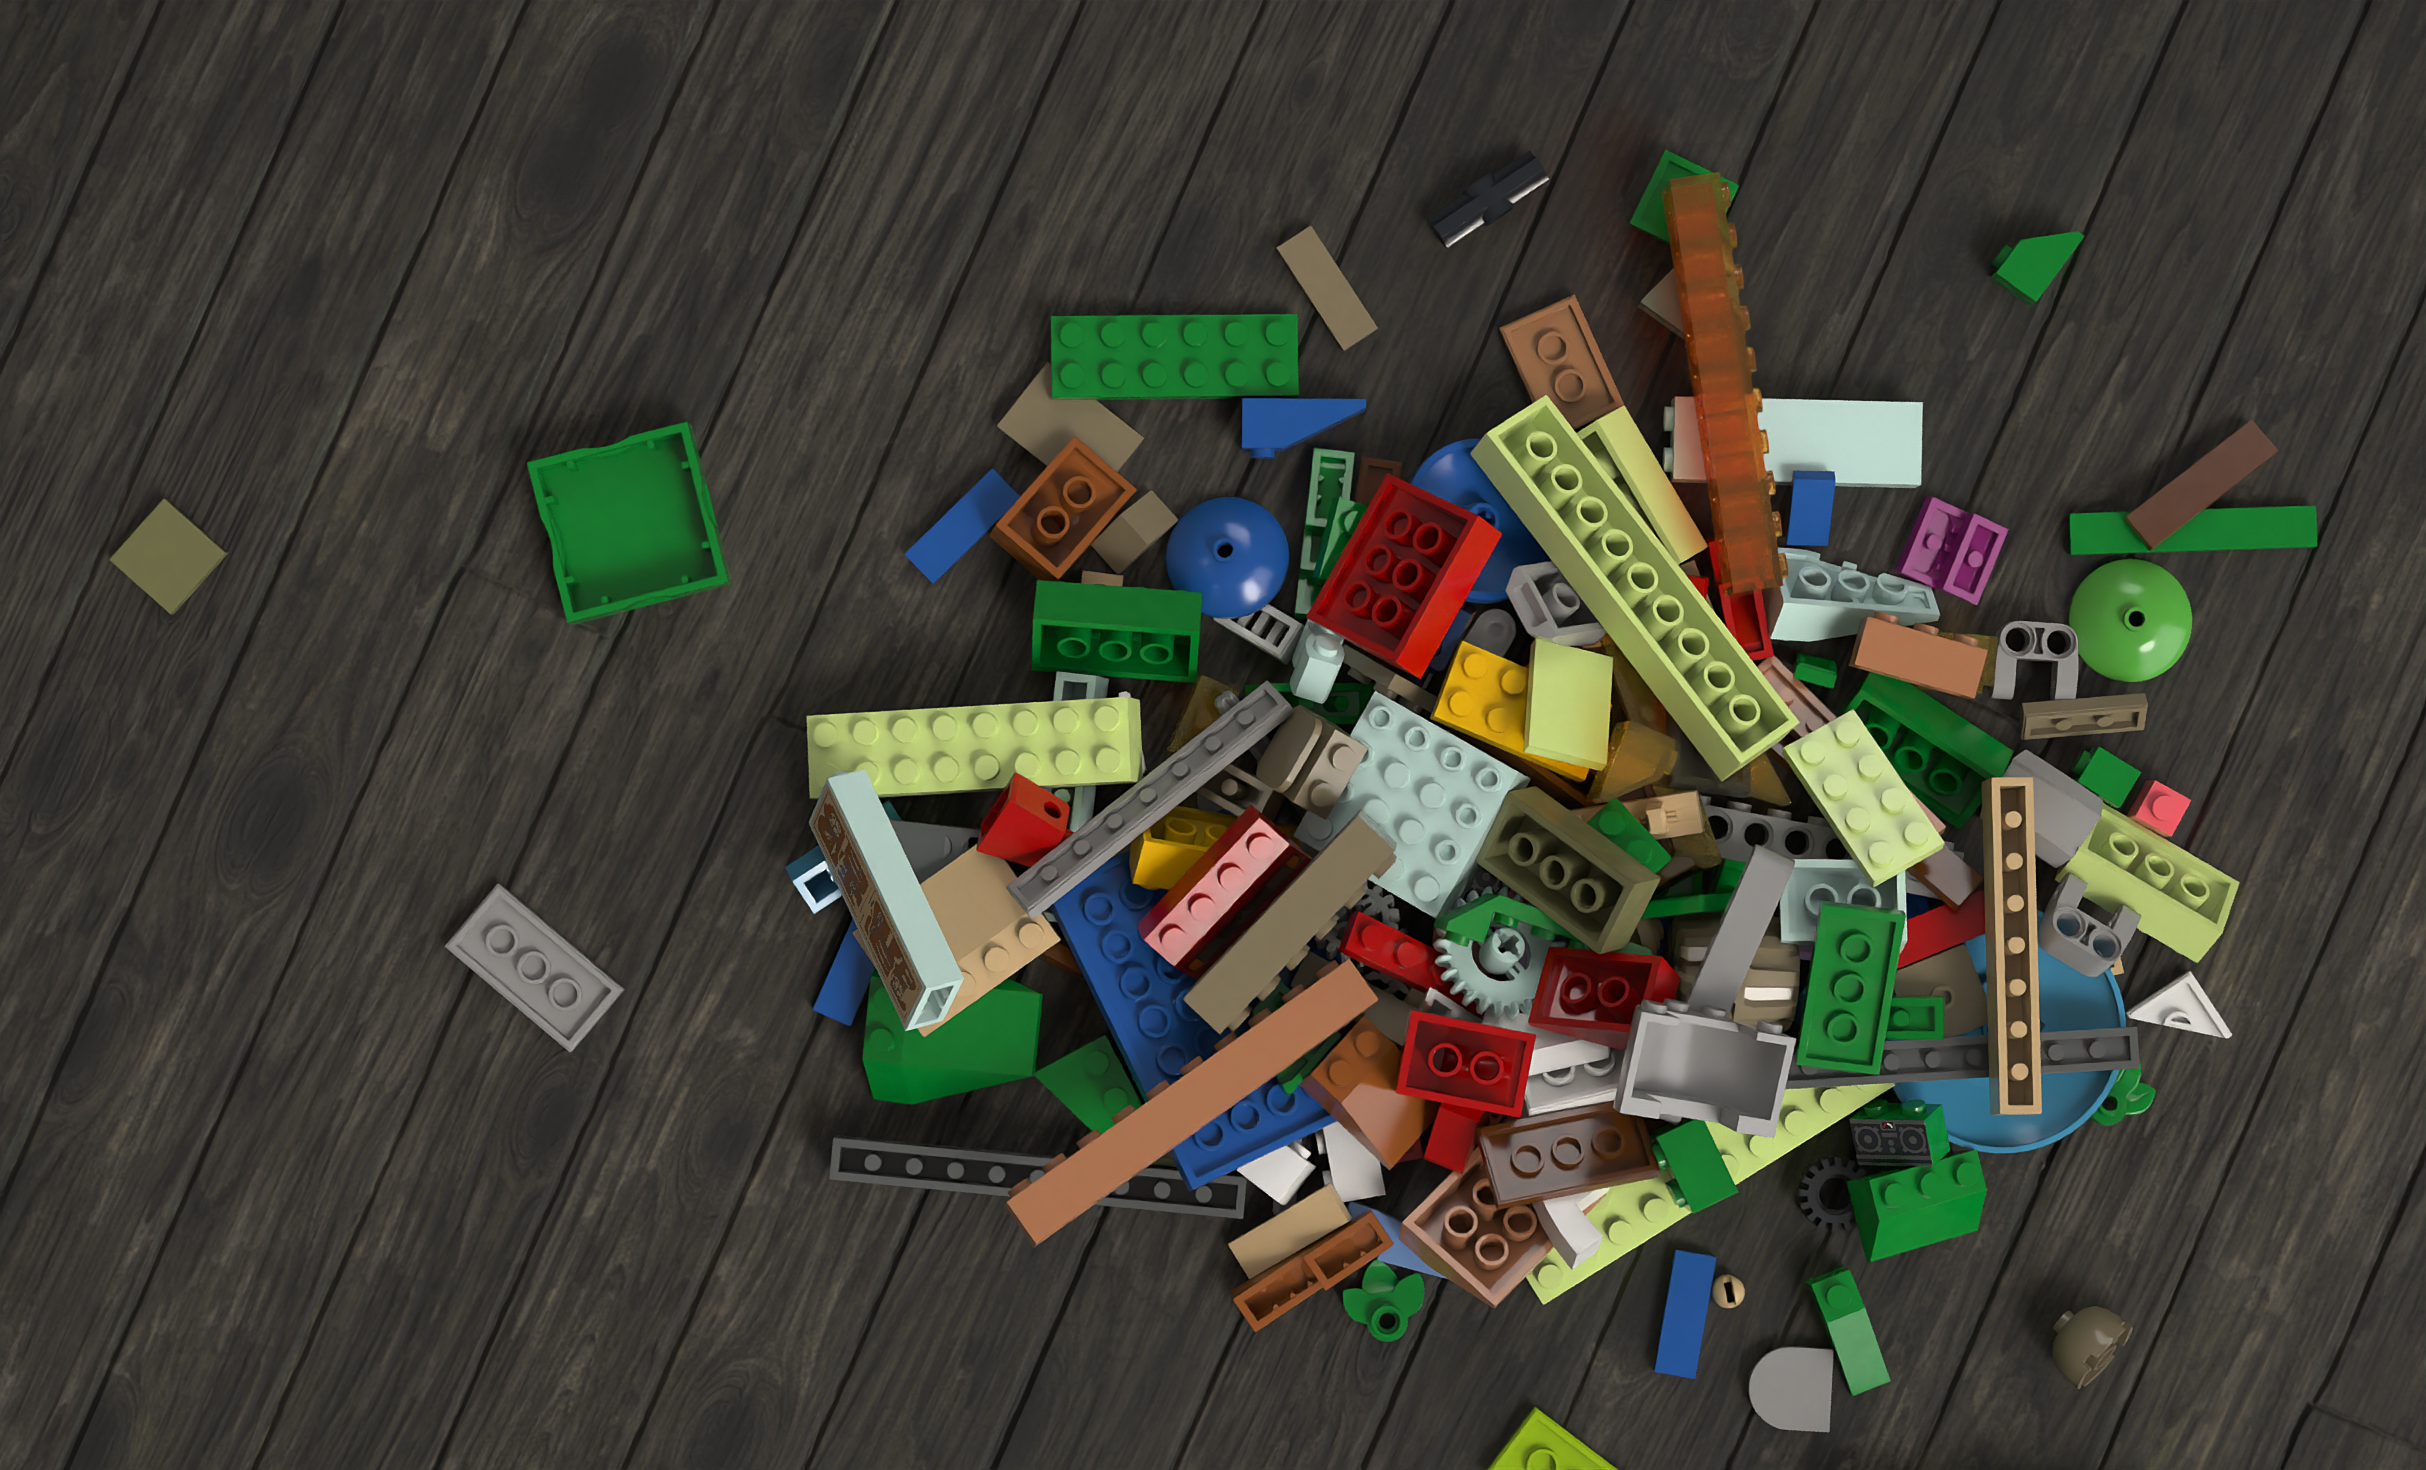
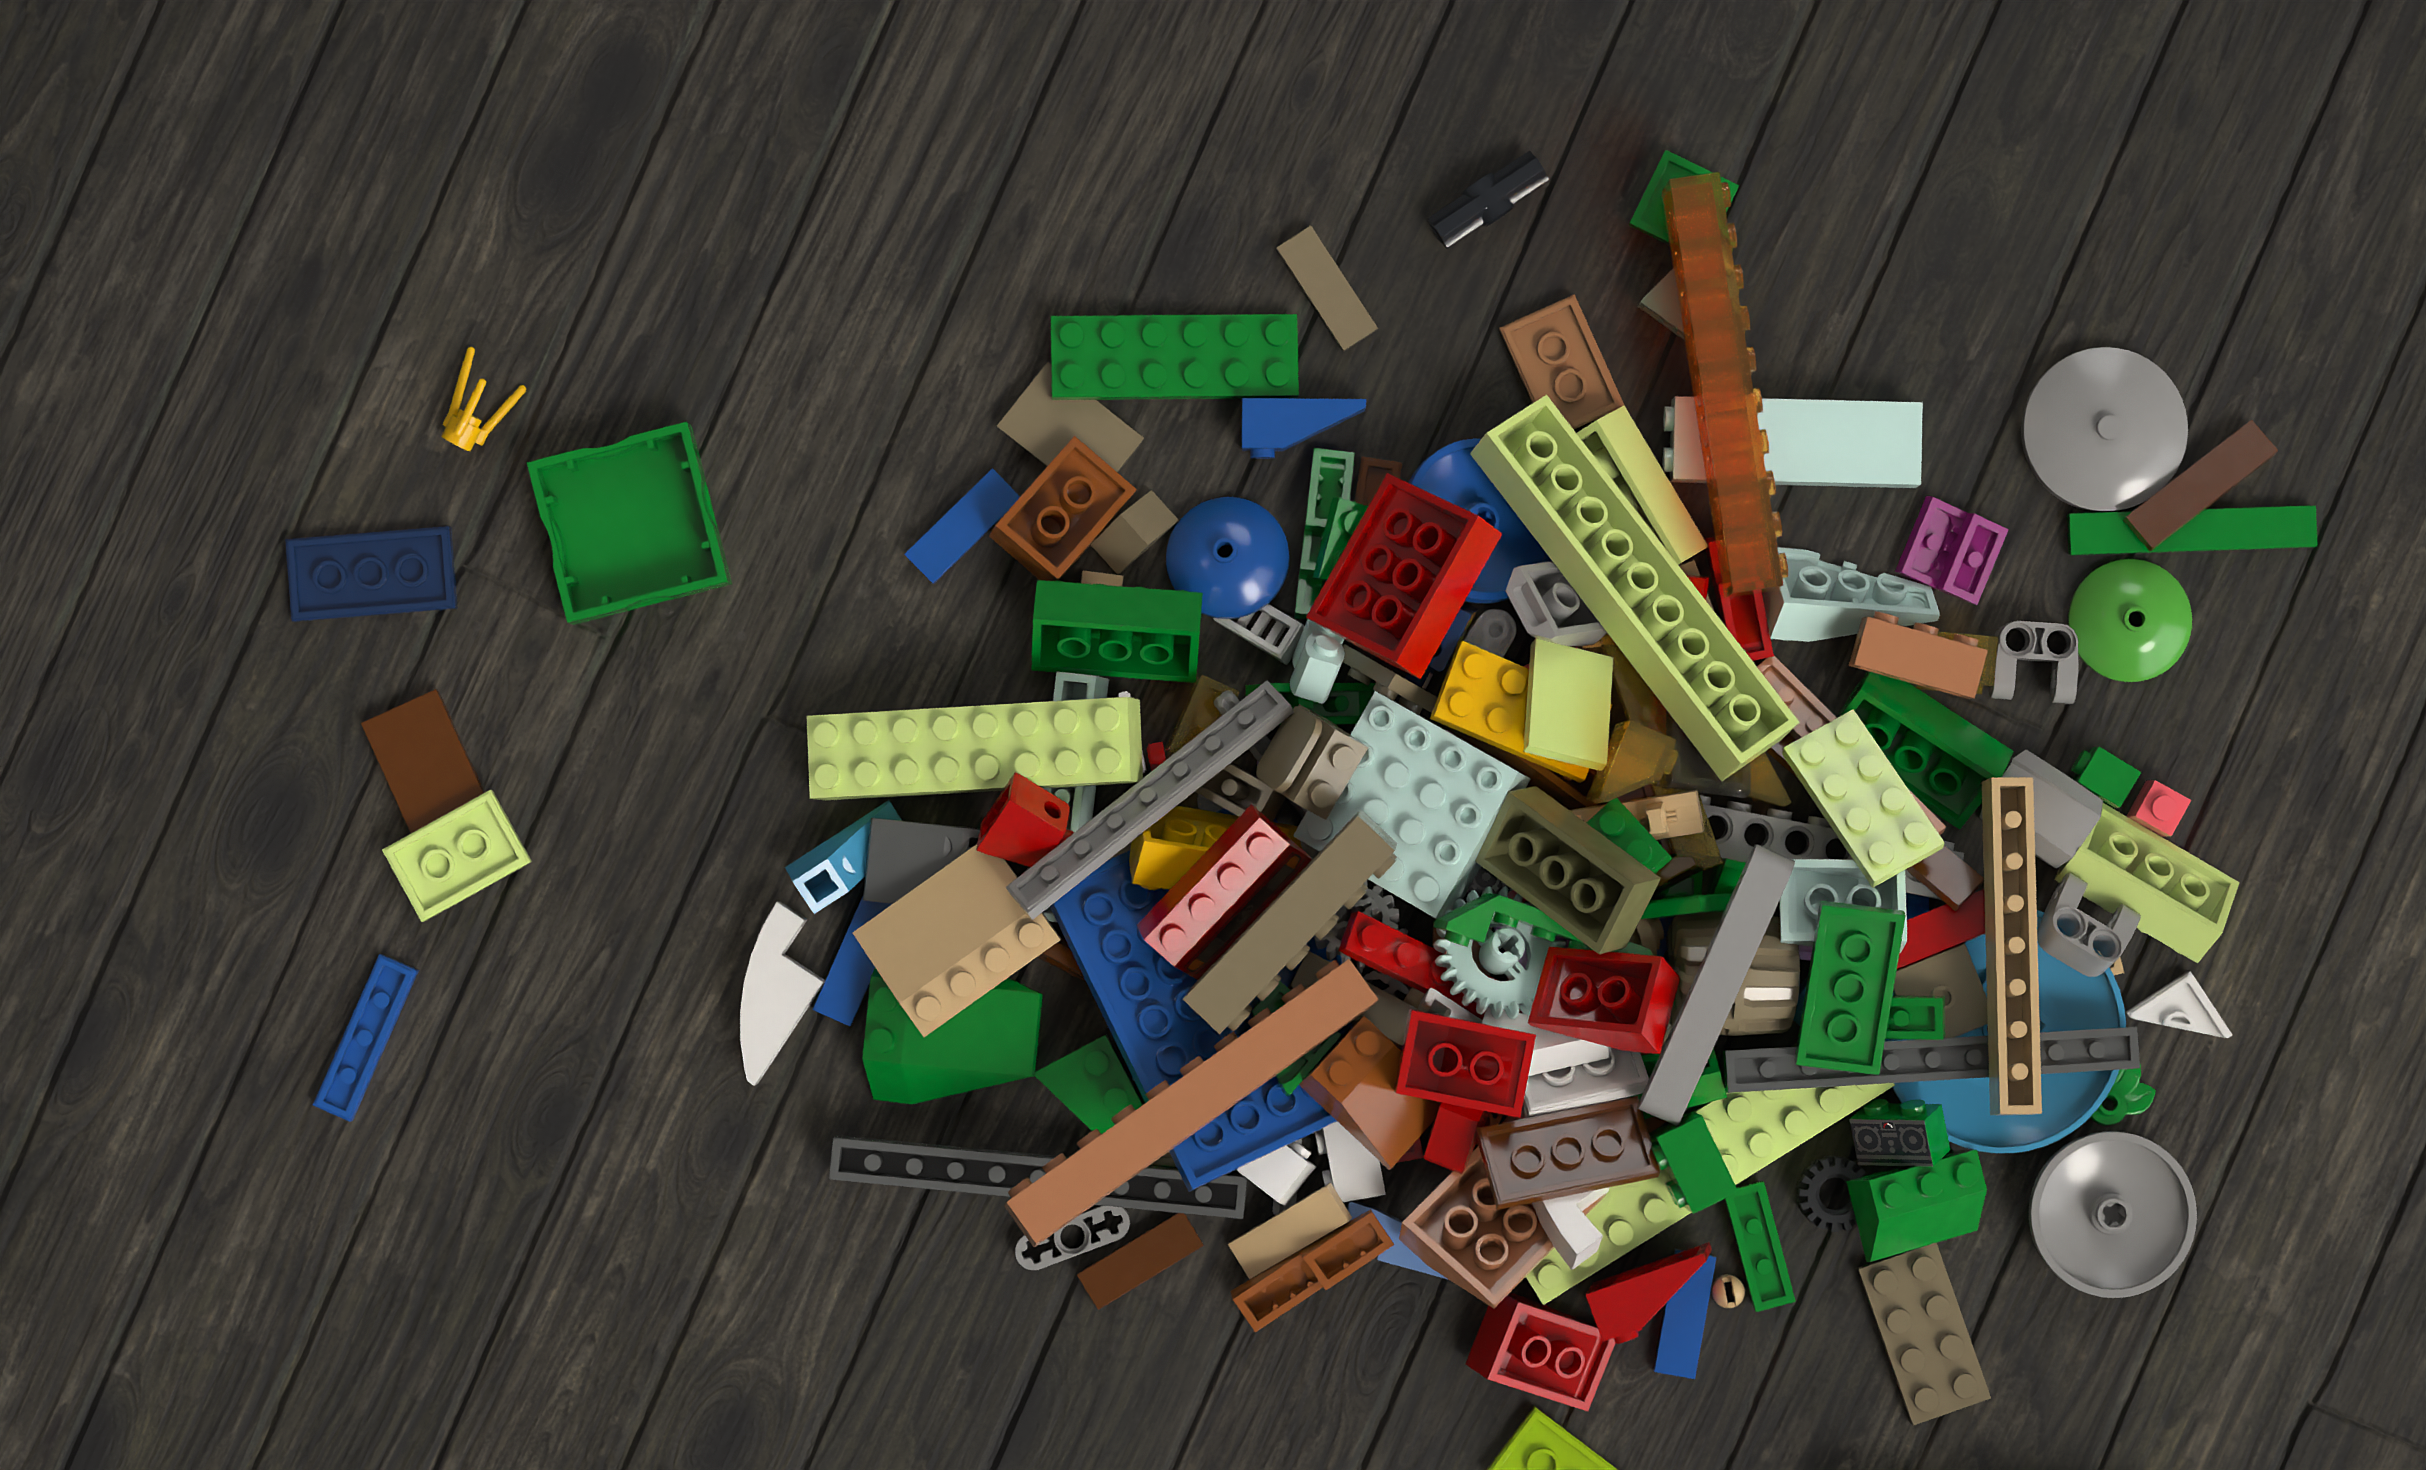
(168, 556): olive tile -> none
(365, 1037): none -> blue tile
(371, 574): none -> dark blue tile
(423, 759): none -> reddish brown tile
(456, 855): none -> yellowish green tile
(462, 426): none -> yellow plant
(534, 967): light grey tile -> none
(774, 992): none -> white slope
(885, 899): light aqua brick -> none
(1104, 1234): none -> light grey beam
(1140, 1259): none -> reddish brown tile
(1156, 754): none -> red tile
(1384, 1294): green plate -> none
(1540, 1351): none -> red slope
(1631, 1298): none -> red slope
(1704, 1067): light grey cylinder -> none
(1759, 1247): none -> green plate
(1793, 1388): light grey tile -> none
(1810, 508): blue tile -> none
(1814, 669): green tile -> none
(1848, 1329): green slope -> none
(1923, 1333): none -> dark tan plate
(2033, 264): green slope -> none
(2083, 716): dark tan tile -> none
(2087, 1342): dark tan cylinder -> none
(2104, 429): none -> light grey dish
(2112, 1214): none -> light grey dish

